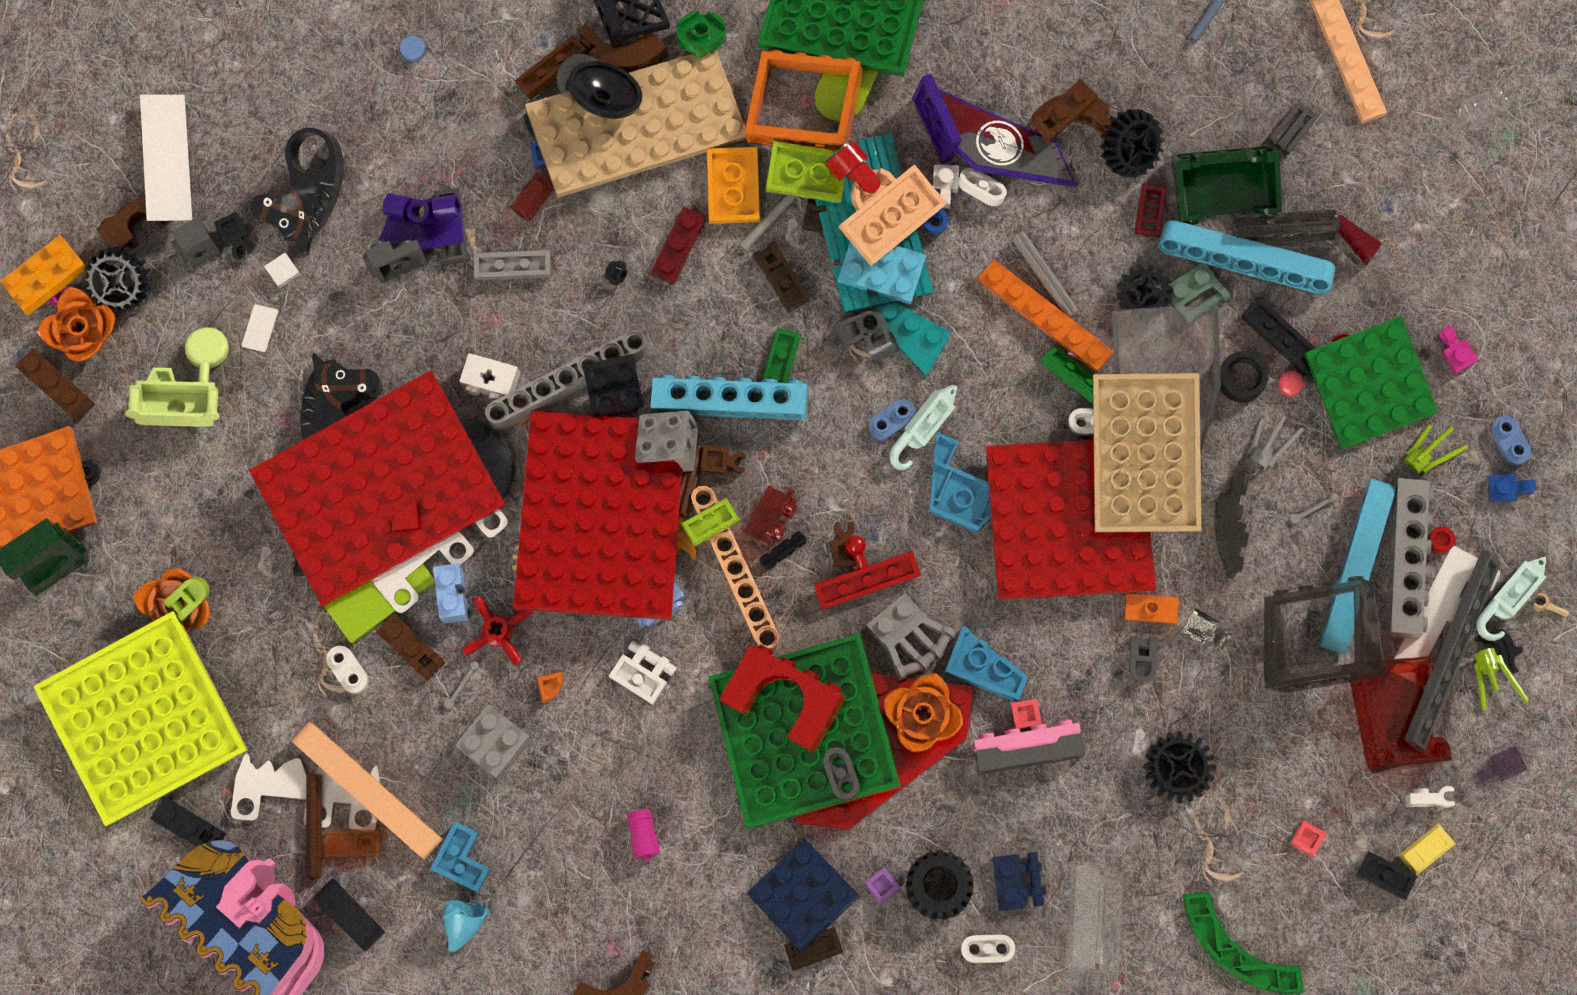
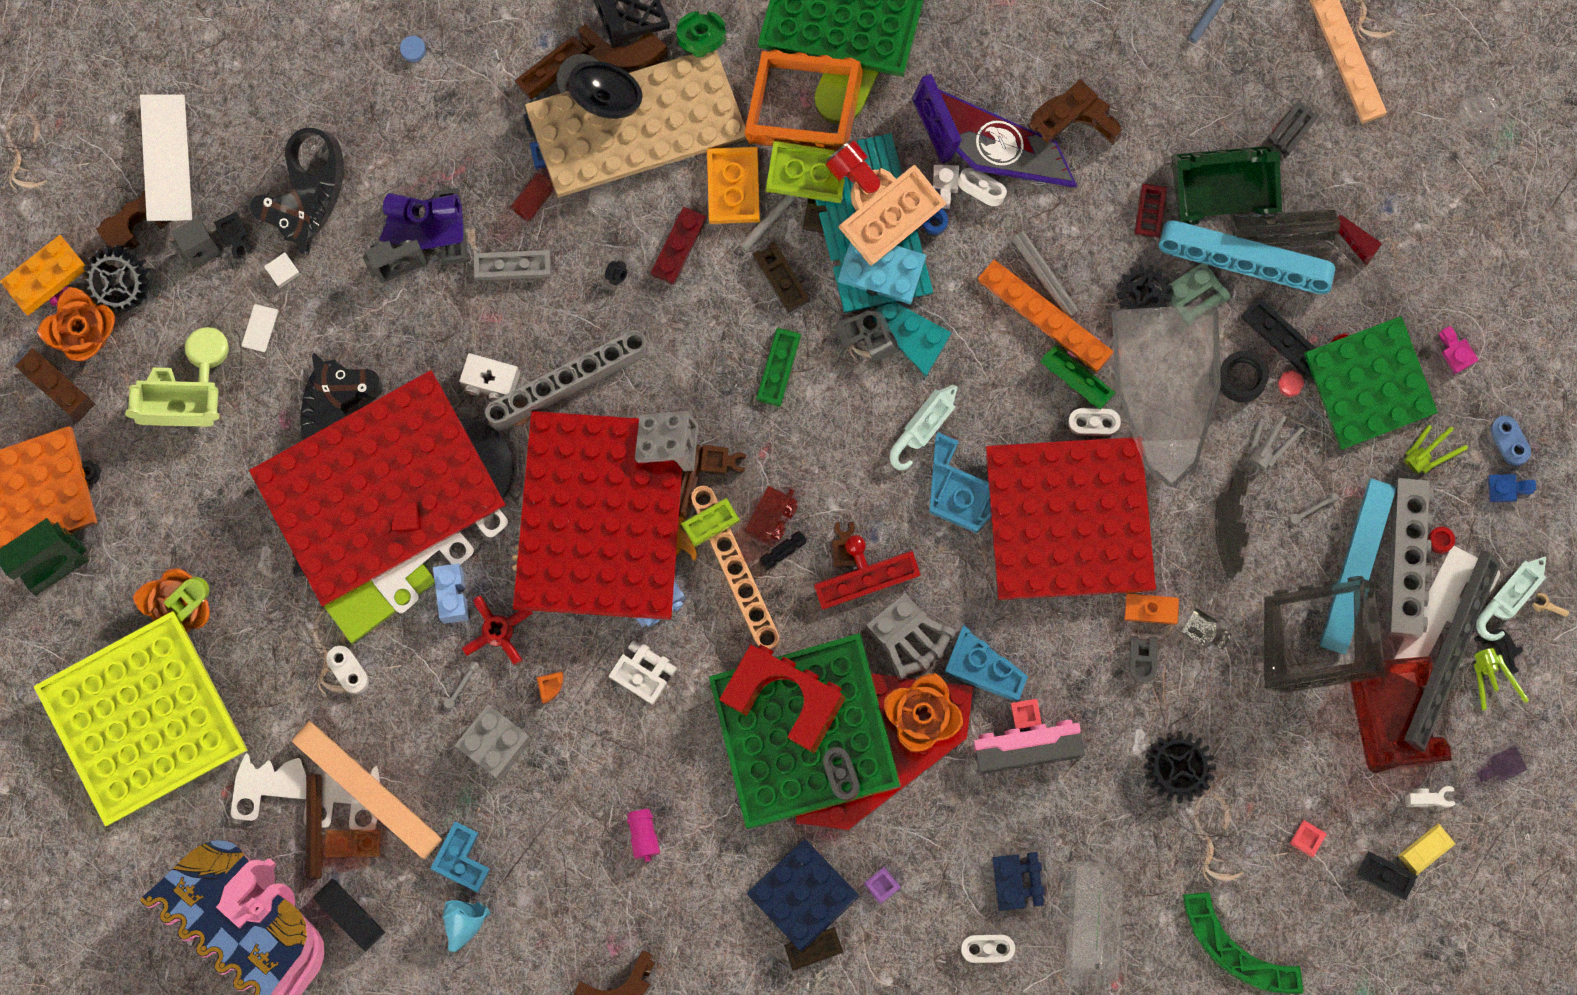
(185, 823): black plate -> none
(410, 646): reddish brown plate -> none
(613, 386): black plate -> none
(715, 406): medium azure brick -> none
(892, 419): medium blue plate -> none
(939, 861): black tyre -> none
(1132, 143): black gear -> none
(1147, 452): tan plate -> none

